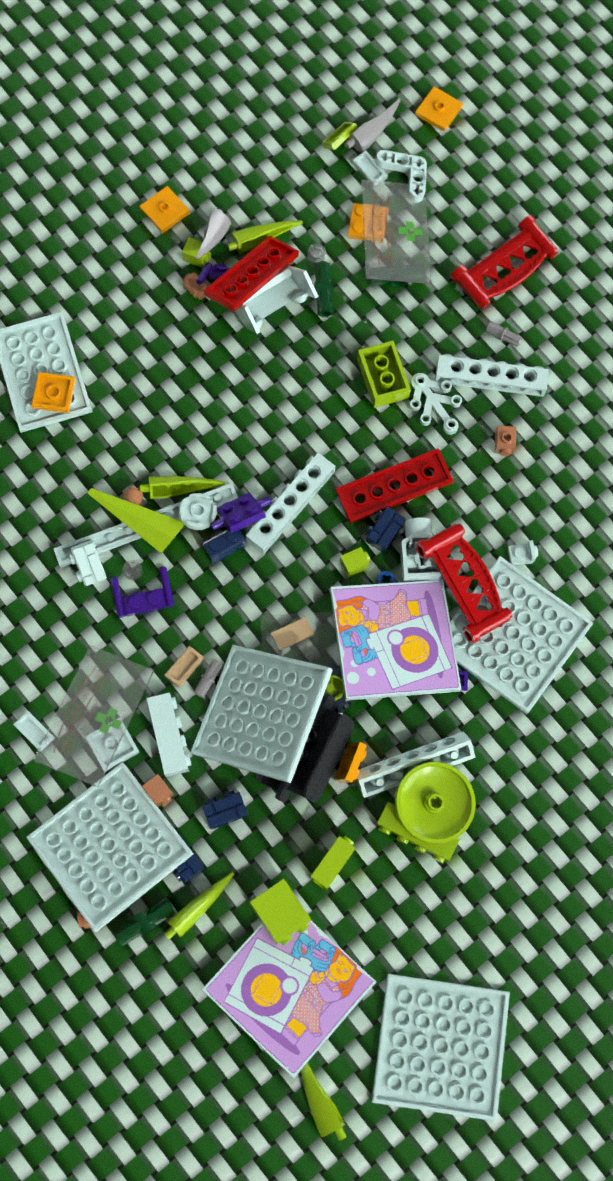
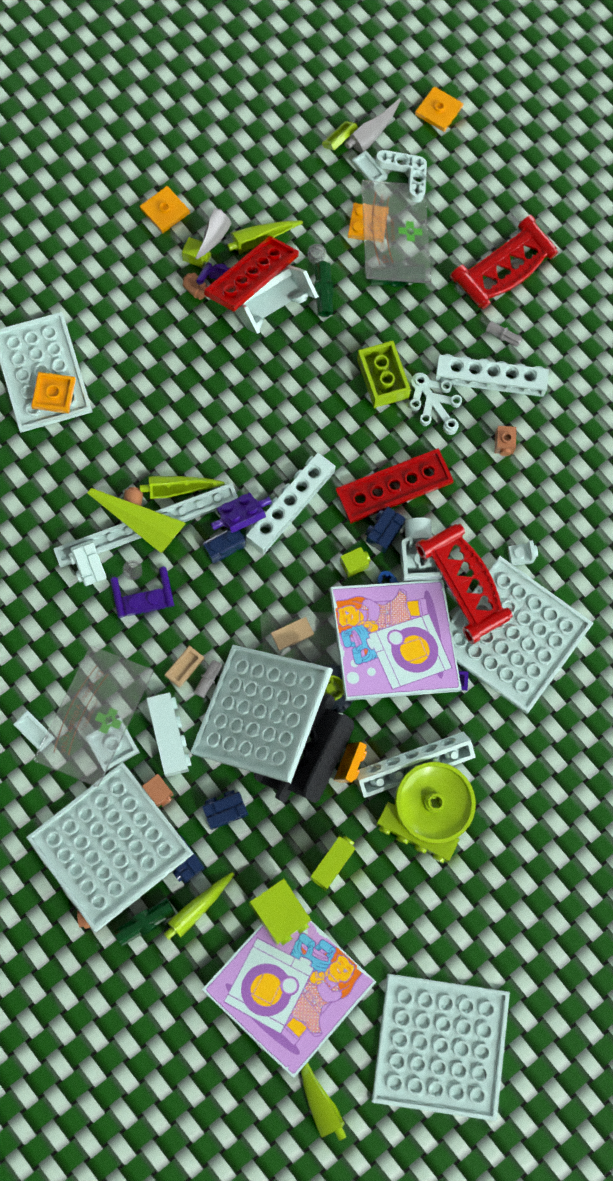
(197, 511): light aqua tile -> none

